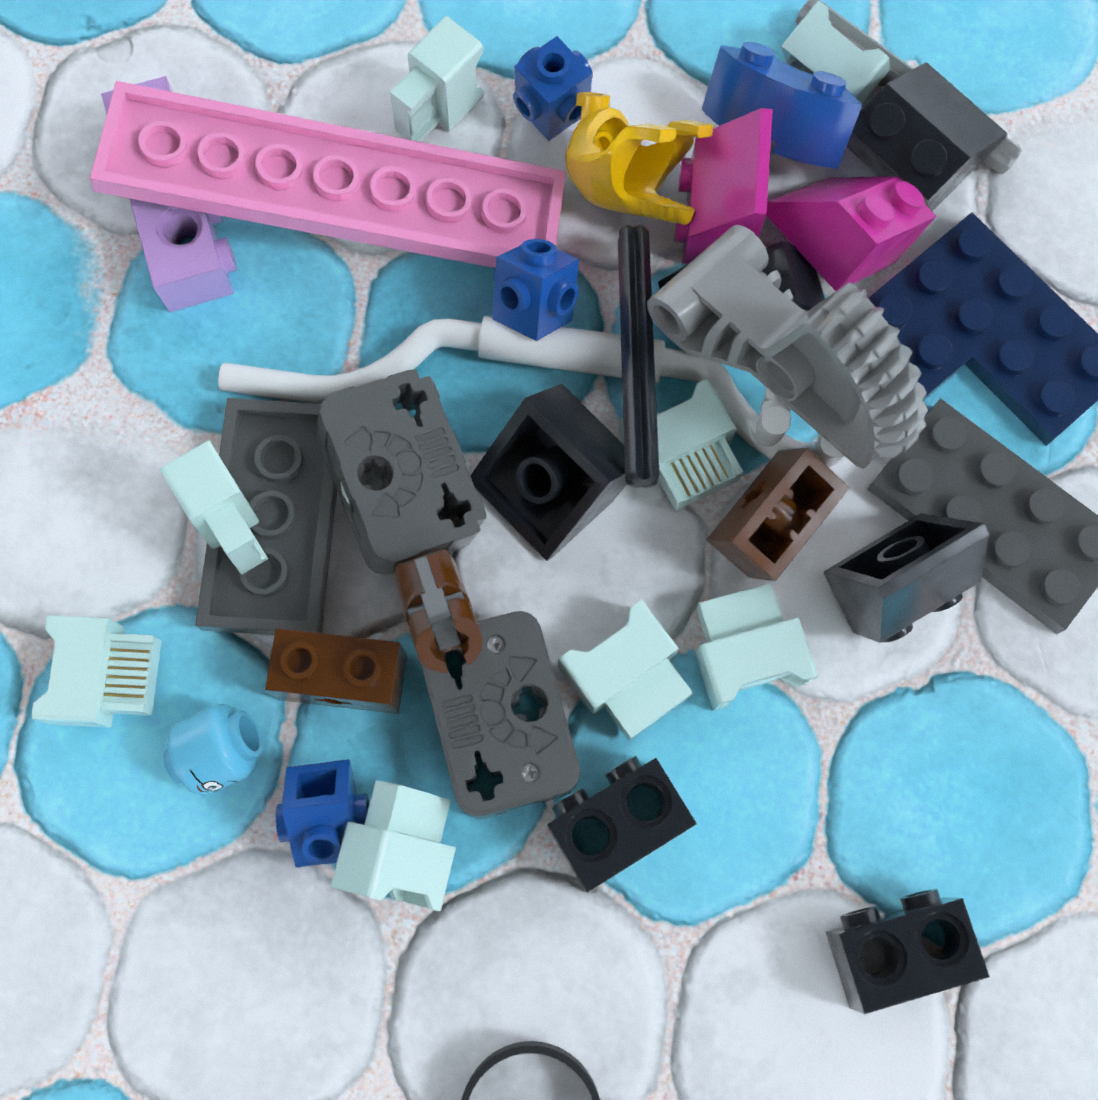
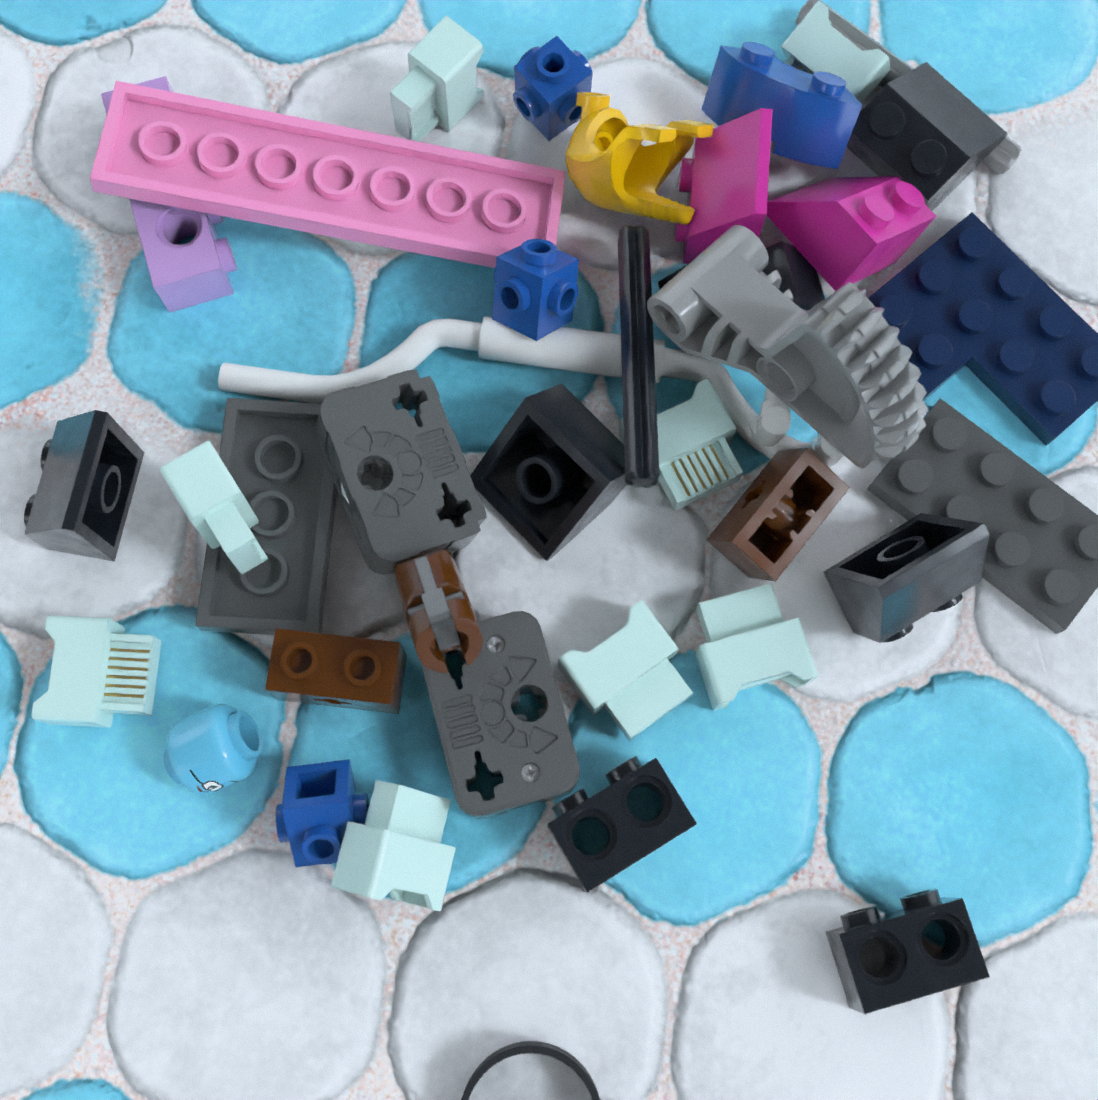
(84, 487): none -> black slope

